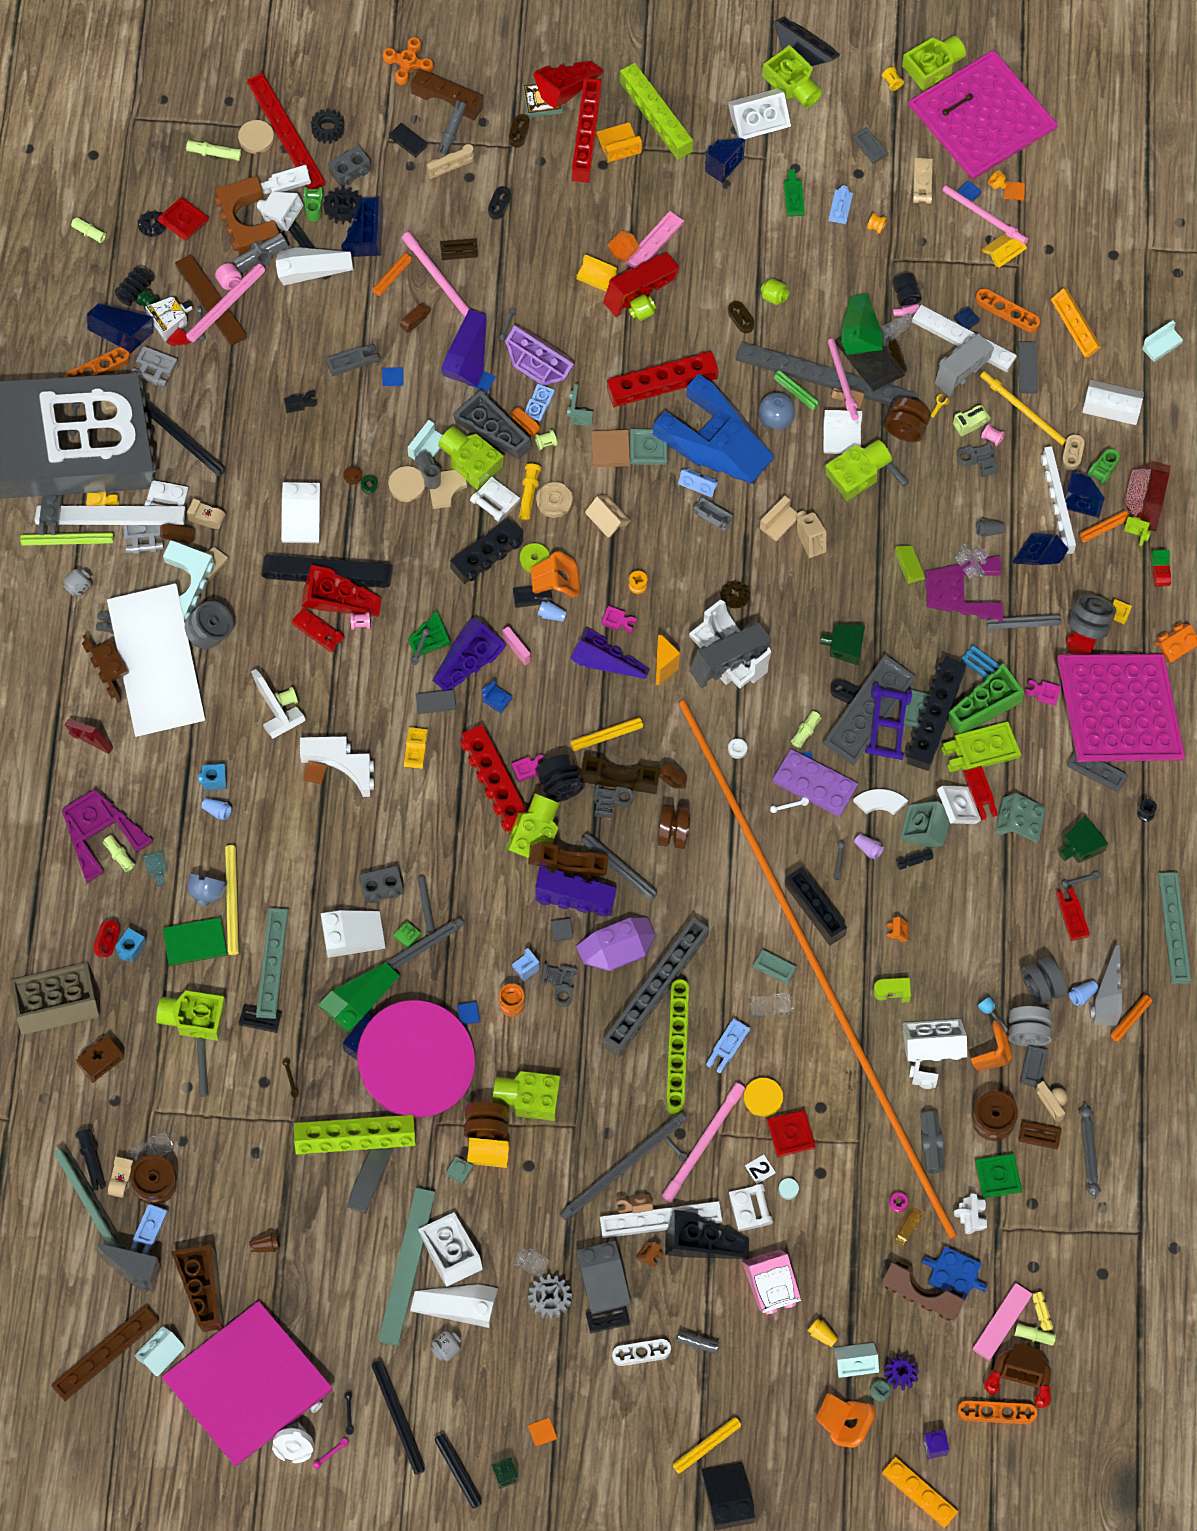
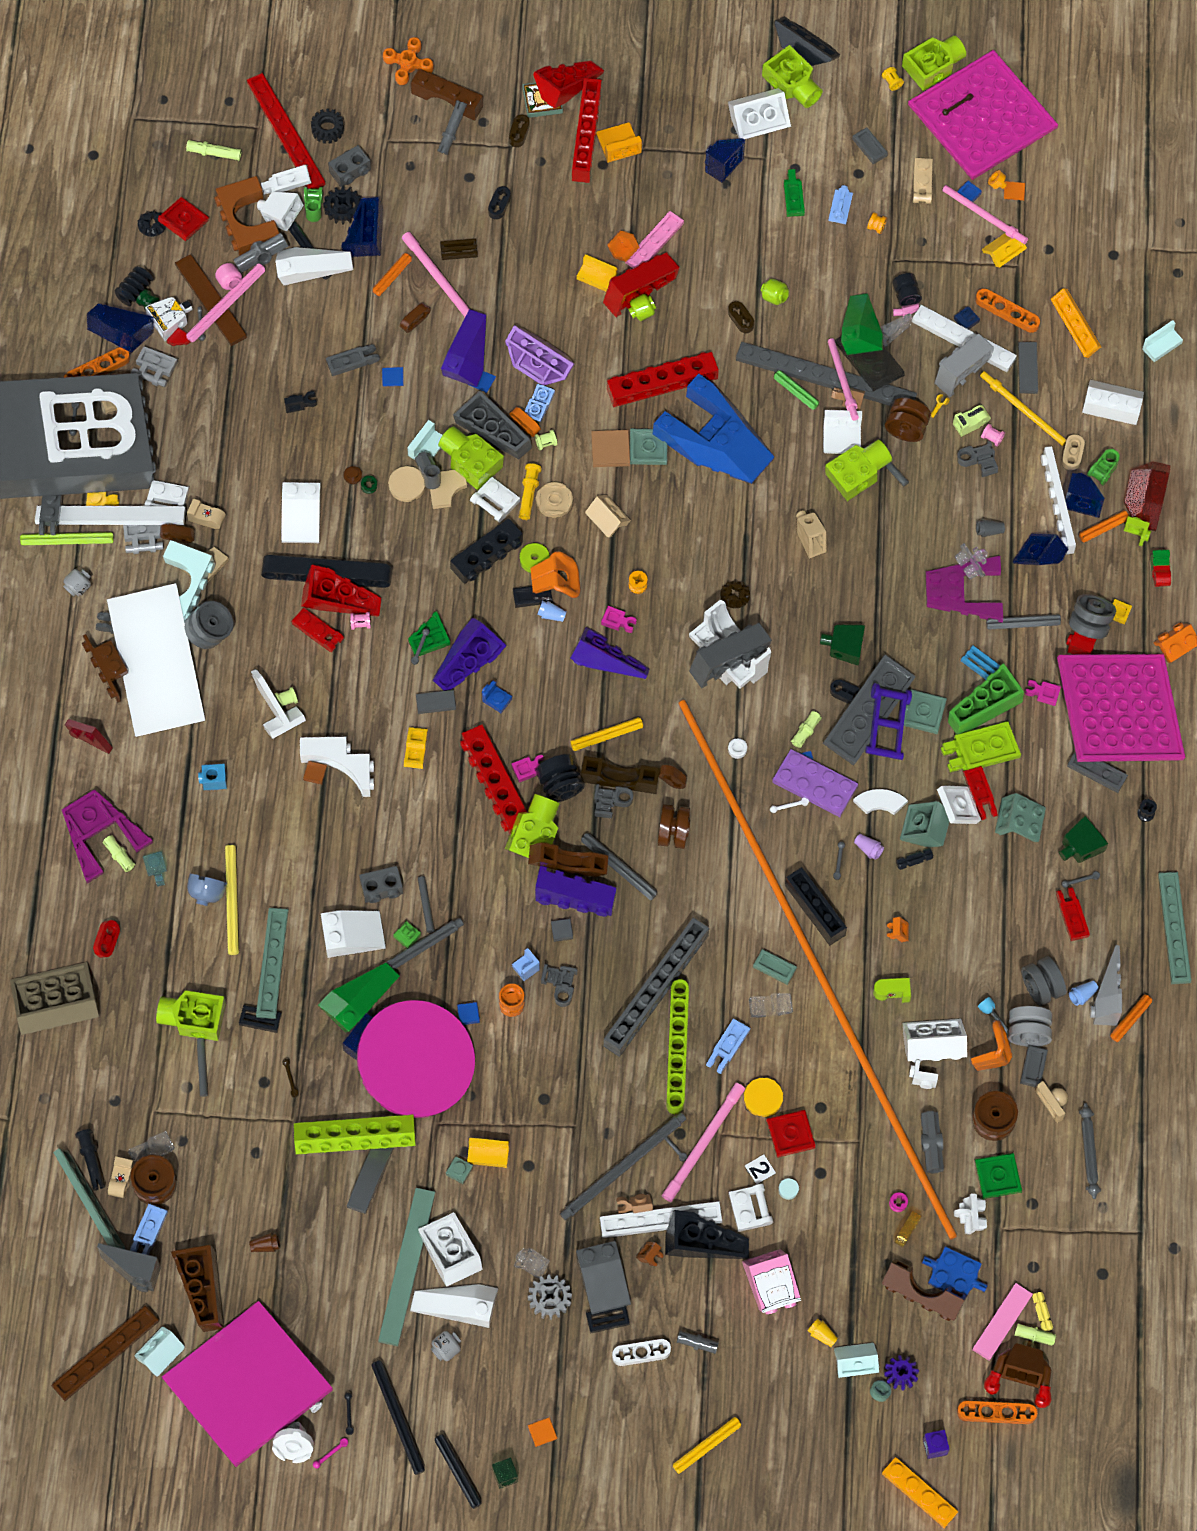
(88, 230): yellowish green axle -> none
(96, 1068): reddish brown brick -> none
(130, 937): dark azure brick -> none
(184, 439): black axle -> none
(194, 941): green tile -> none
(218, 809): light blue cone -> none
(256, 136): tan tile -> none
(408, 140): black tile -> none
(450, 161): tan plate -> none
(486, 1121): reddish brown wheel -> none
(512, 312): dark grey hinge -> none
(516, 645): bright pink tile -> none
(529, 1094): lime brick -> none
(578, 417): sand green bracket -> none
(617, 944): medium lavender wedge -> none
(656, 111): lime brick -> none
(667, 660): light orange slope -> none
(693, 481): light blue hinge -> none
(713, 514): dark grey hinge -> none
(728, 1496): black slope -> none
(776, 411): sand blue cylinder -> none
(779, 519): tan panel -> none
(834, 1414): orange piece -> none
(897, 354): dark brown axle -> none
(909, 564): lime slope -> none
(923, 758): black brick -> none
(1047, 1144): reddish brown tile -> none

